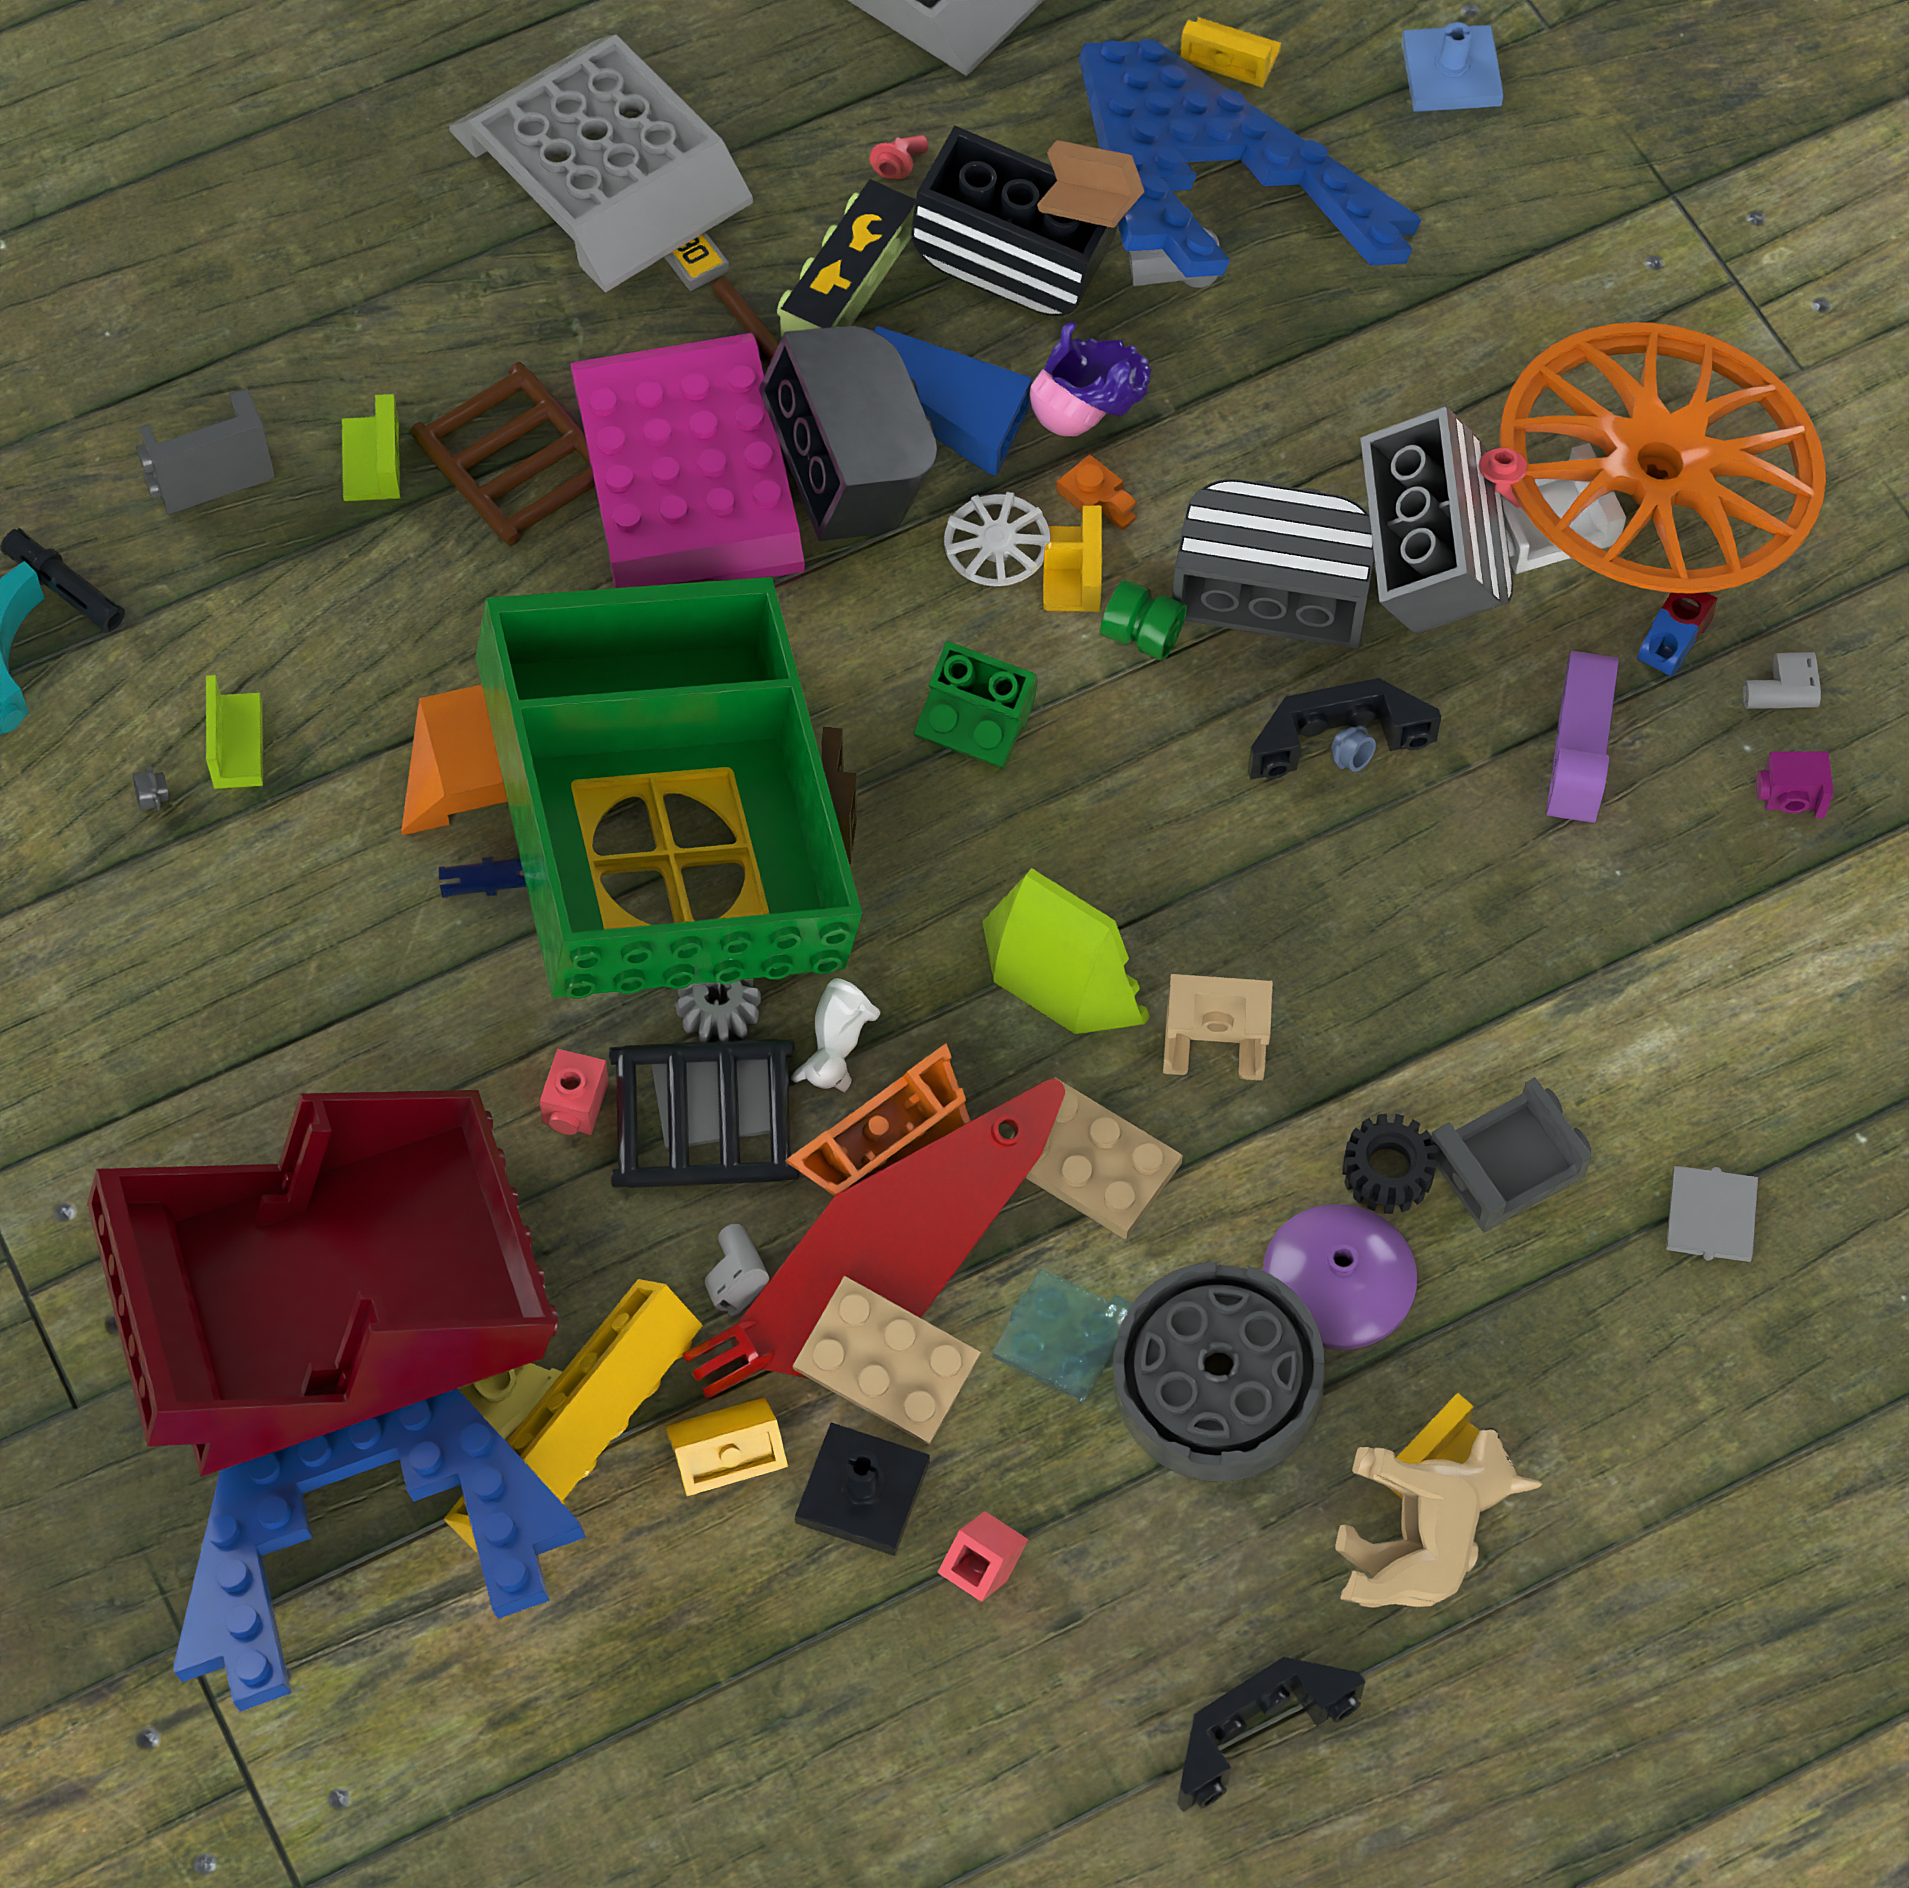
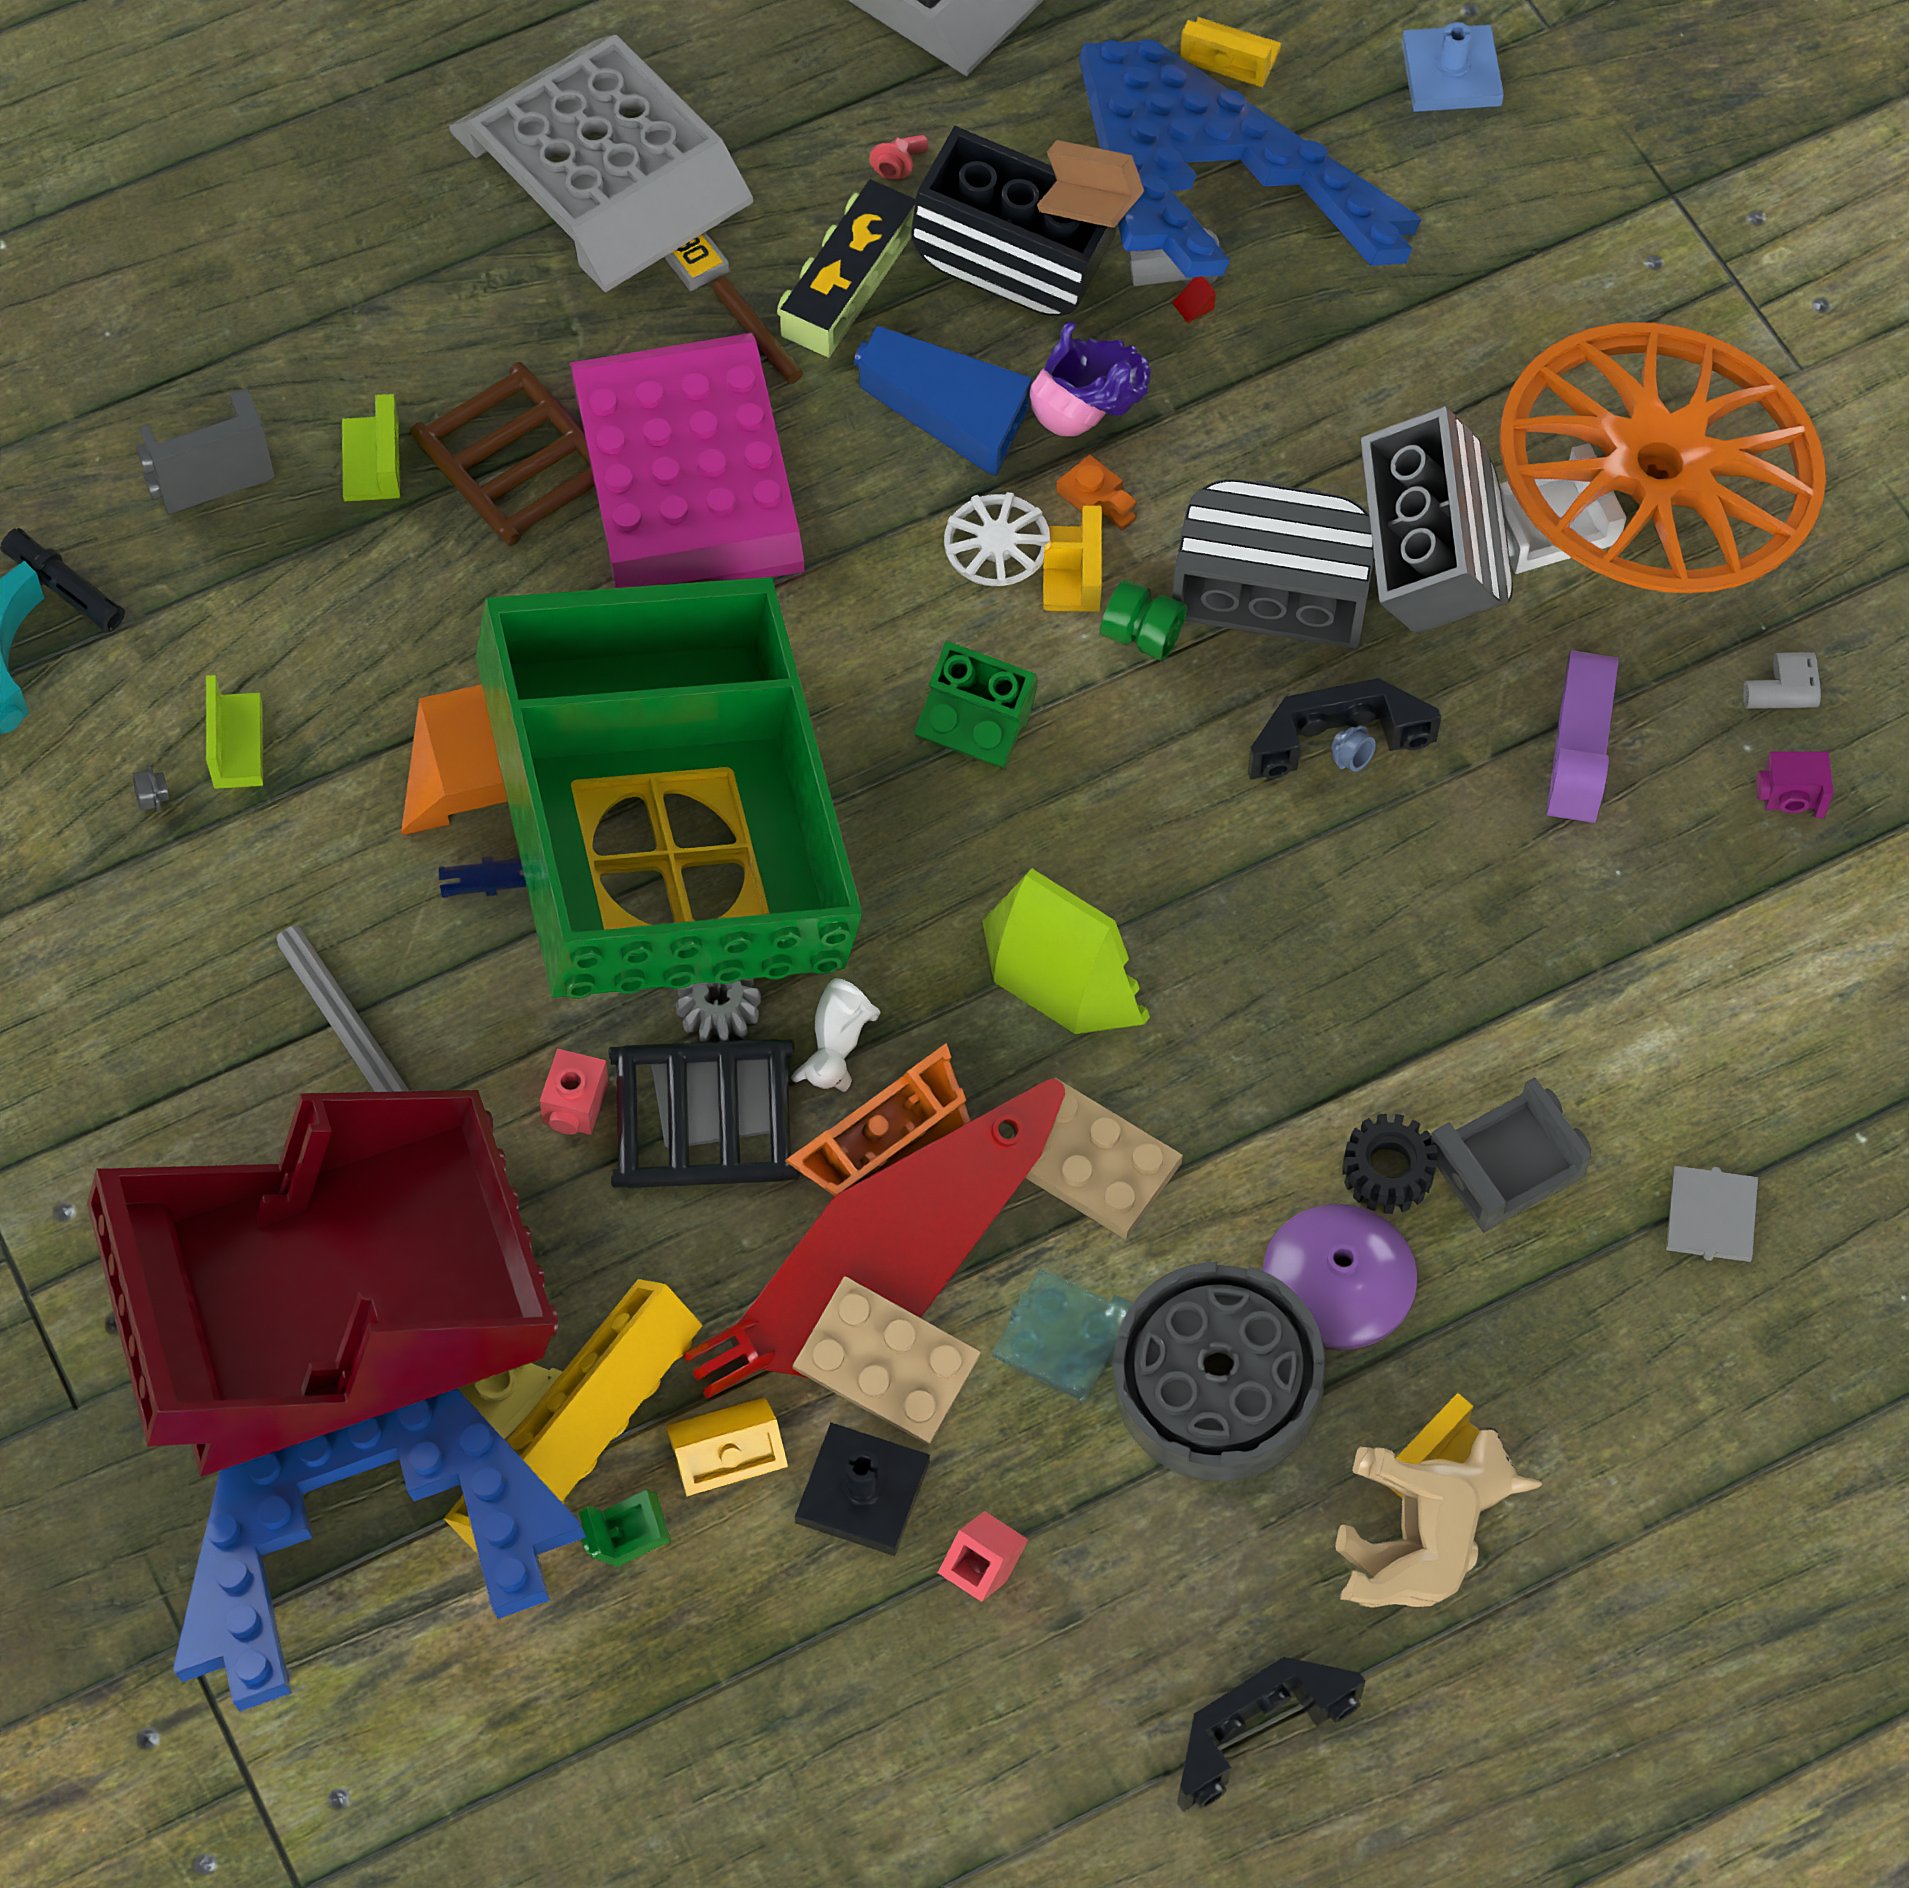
(339, 1011): none -> light grey axle
(624, 1529): none -> green bracket
(739, 1275): light grey piece -> none
(841, 786): dark brown slope -> none
(849, 428): black brick -> none
(1195, 299): none -> red piece
(1219, 1012): tan panel -> none
(1503, 468): coral plate -> none
(1676, 630): blue leg -> none

